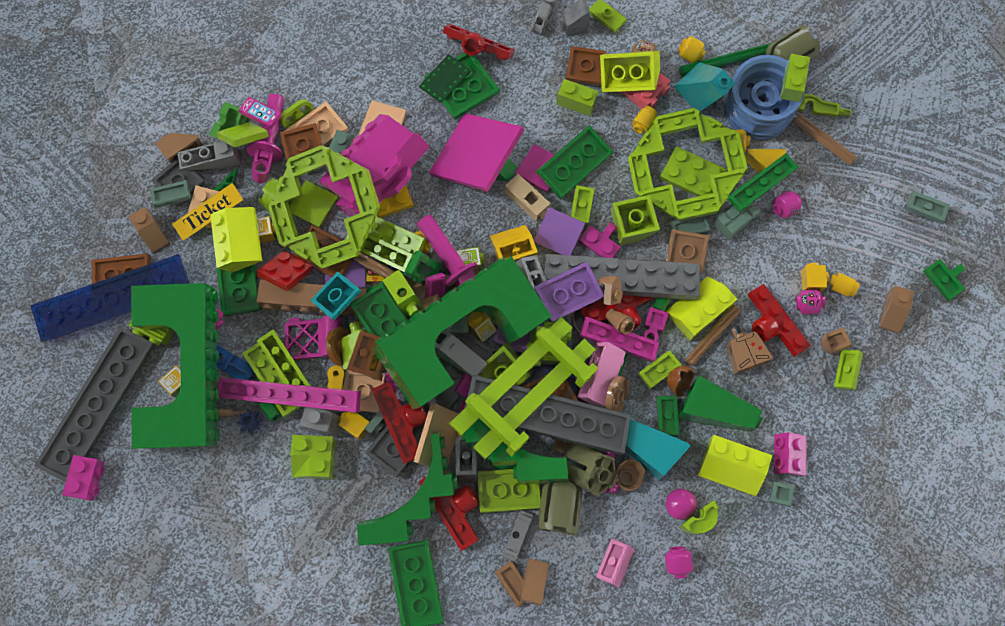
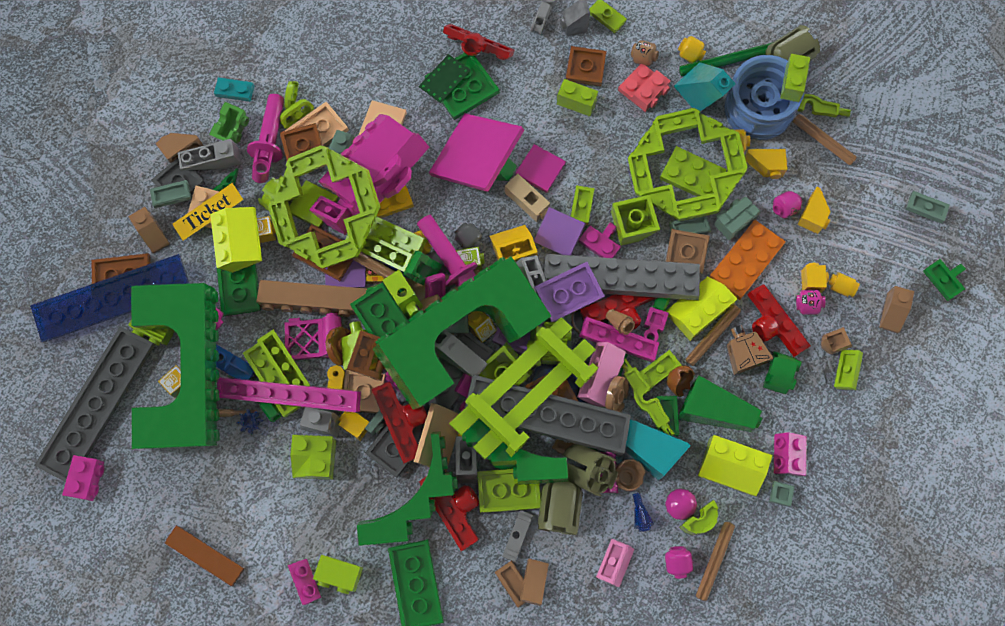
(204, 555): none -> dark orange tile
(234, 89): none -> teal plate
(242, 134): lime tile -> none
(260, 112): tile -> none
(285, 270): red plate -> none
(291, 93): none -> lime tile
(304, 582): none -> dark pink hinge
(331, 214): none -> dark pink slope
(335, 296): teal slope -> none
(337, 573): none -> lime brick
(468, 236): none -> dark grey head
(574, 162): green tile -> none
(612, 290): medium nougat plate -> none
(630, 71): neon yellow slope -> none
(641, 516): none -> clear blue cone
(644, 120): yellow brick -> none
(652, 406): none -> lime piece
(715, 561): none -> medium nougat axle
(747, 259): none -> orange plate
(762, 182): green plate -> none
(781, 373): none -> green cylinder
(815, 212): none -> yellow slope

